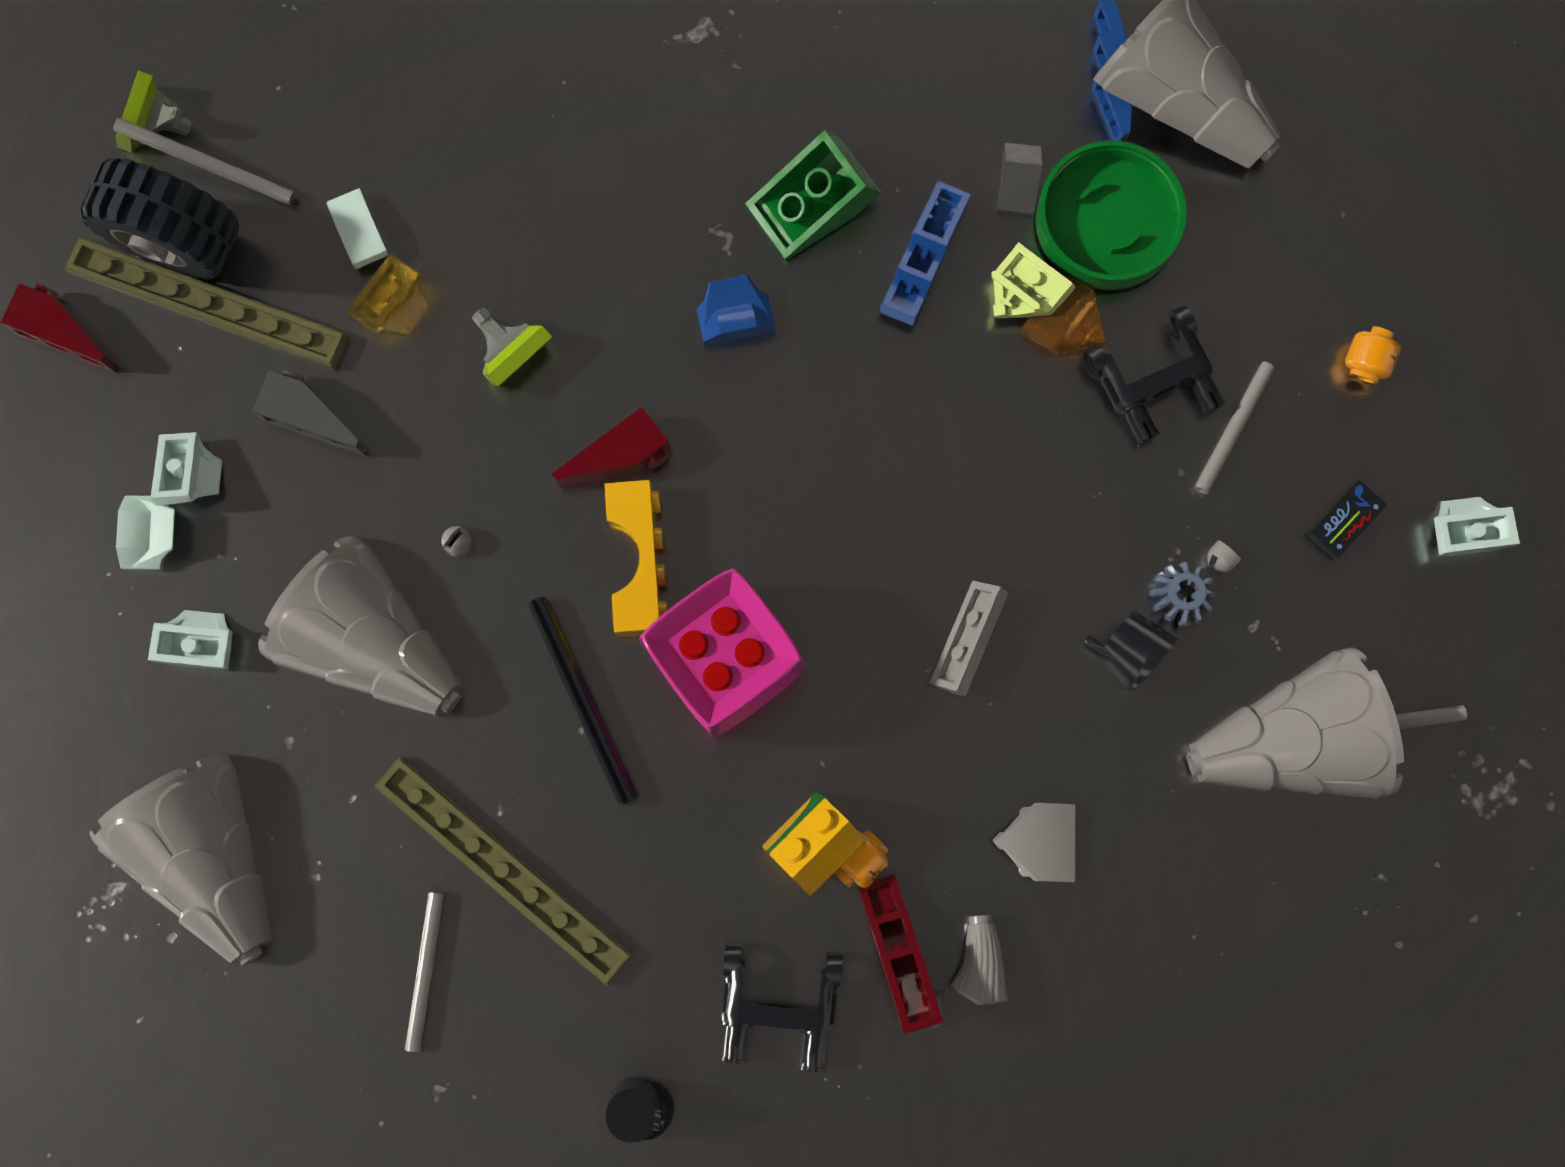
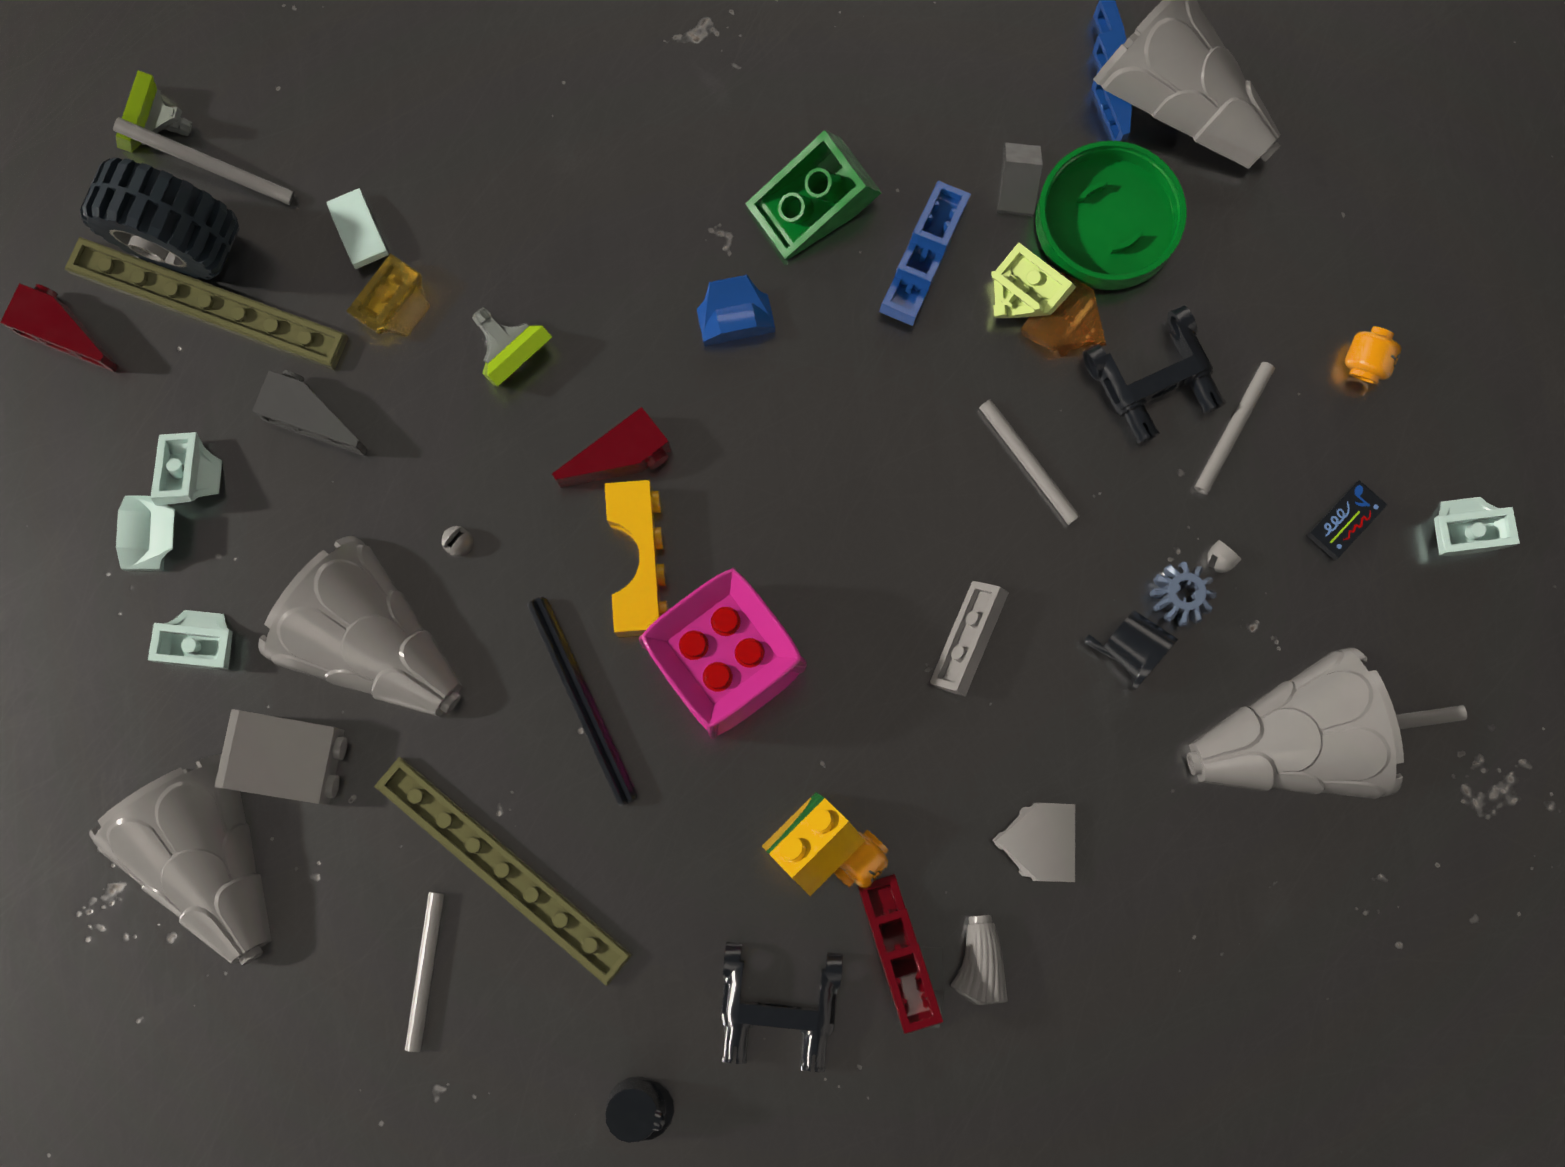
(281, 757): none -> light grey slope
(1029, 462): none -> light grey piece

